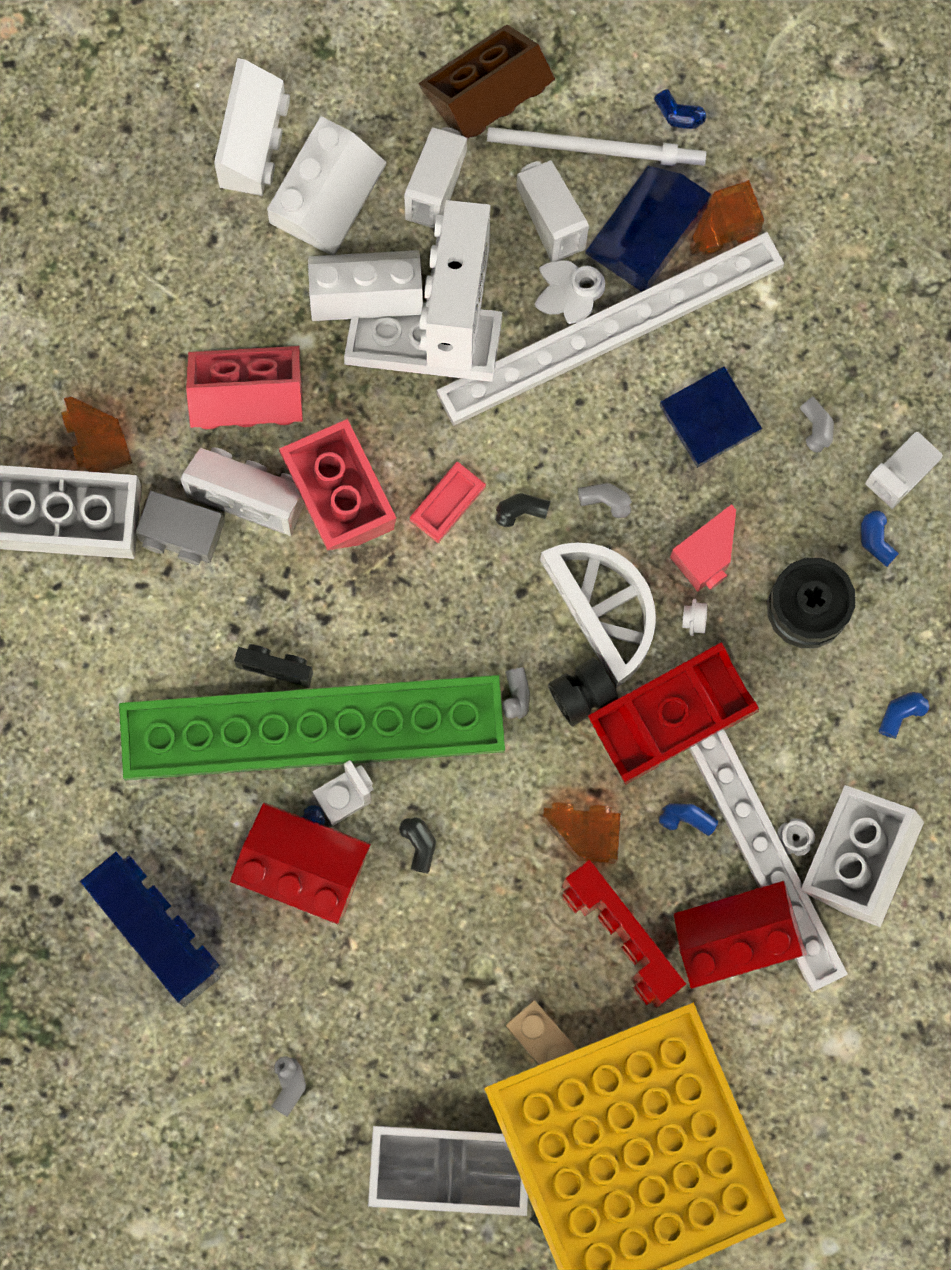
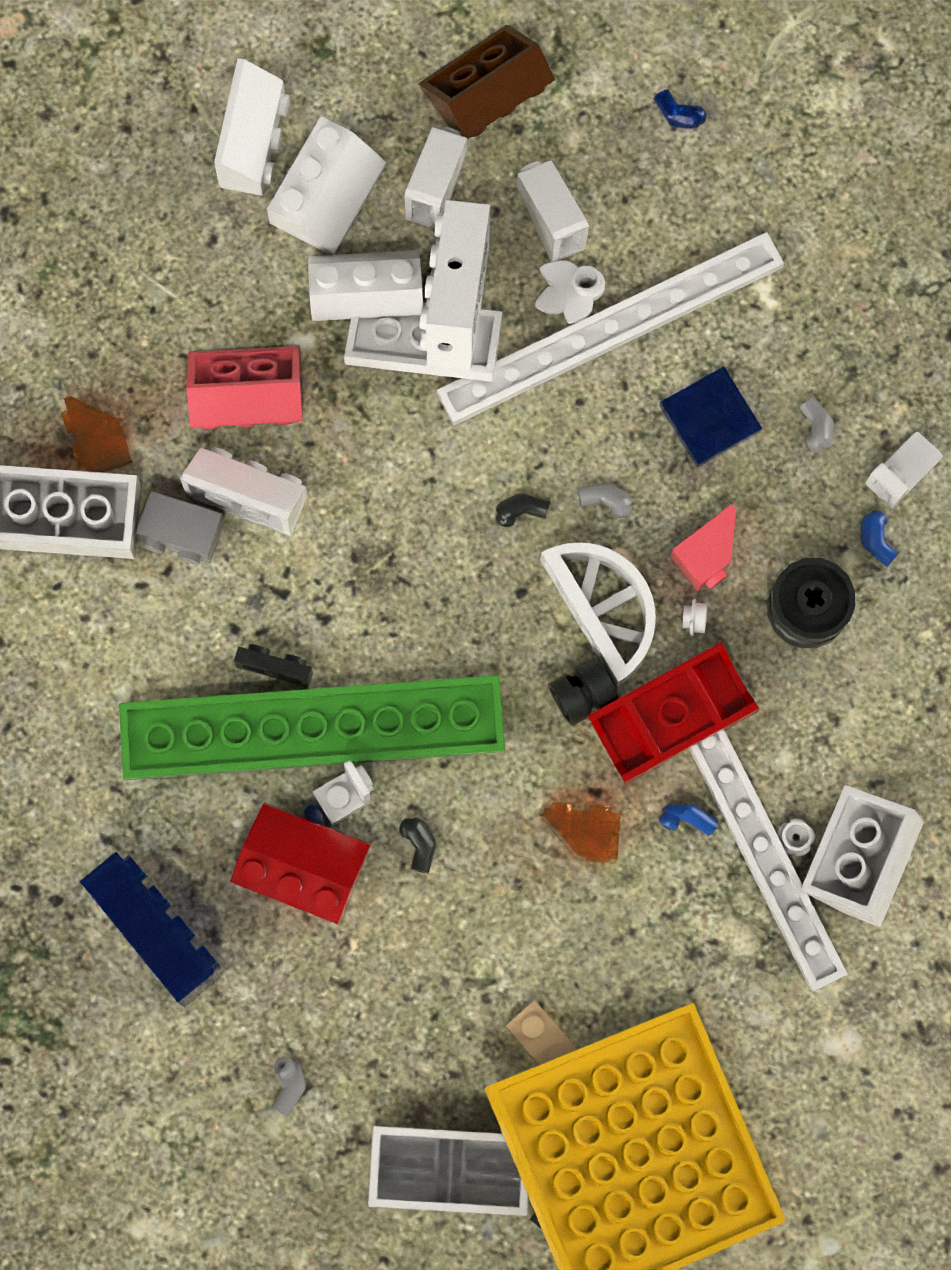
(339, 487): coral slope -> none
(447, 502): coral tile -> none
(520, 694): light grey arm -> none
(589, 890): red piece -> none
(649, 226): clear blue slope -> none
(668, 154): white bar -> none
(728, 217): clear orange slope -> none
(738, 934): red slope -> none
(900, 708): blue arm -> none

